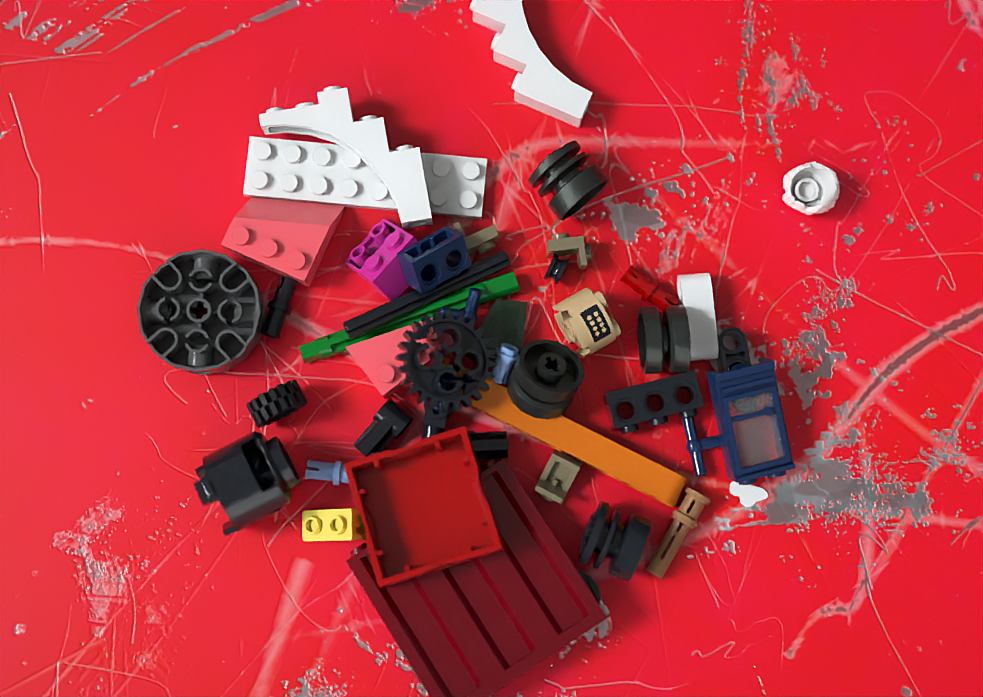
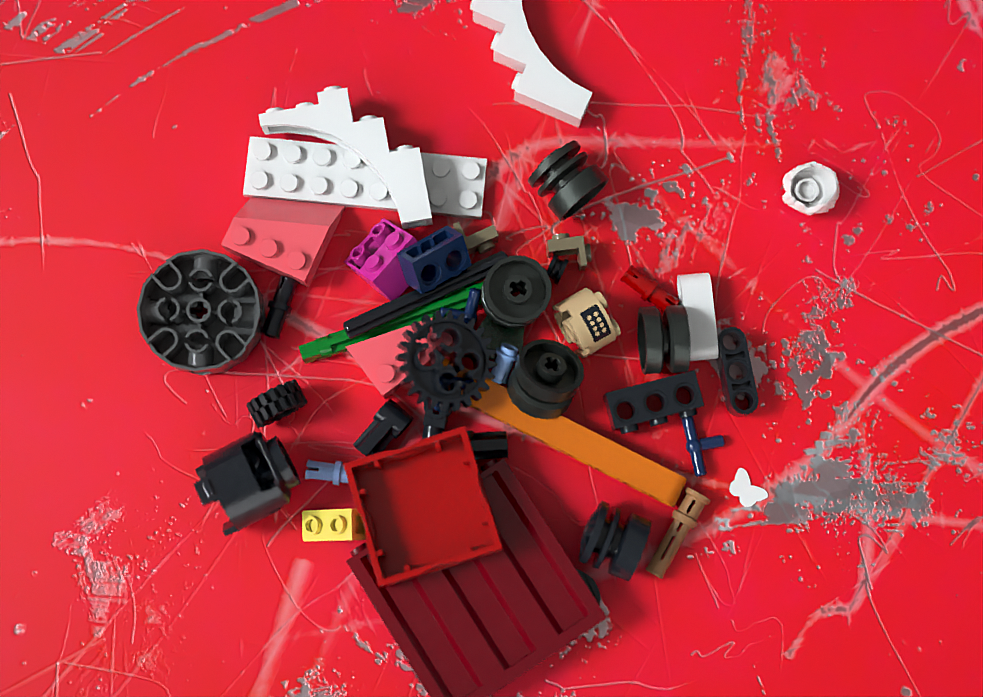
(519, 274): none -> pearl dark grey wheel
(557, 477): dark tan bracket -> none
(750, 421): dark blue door -> none

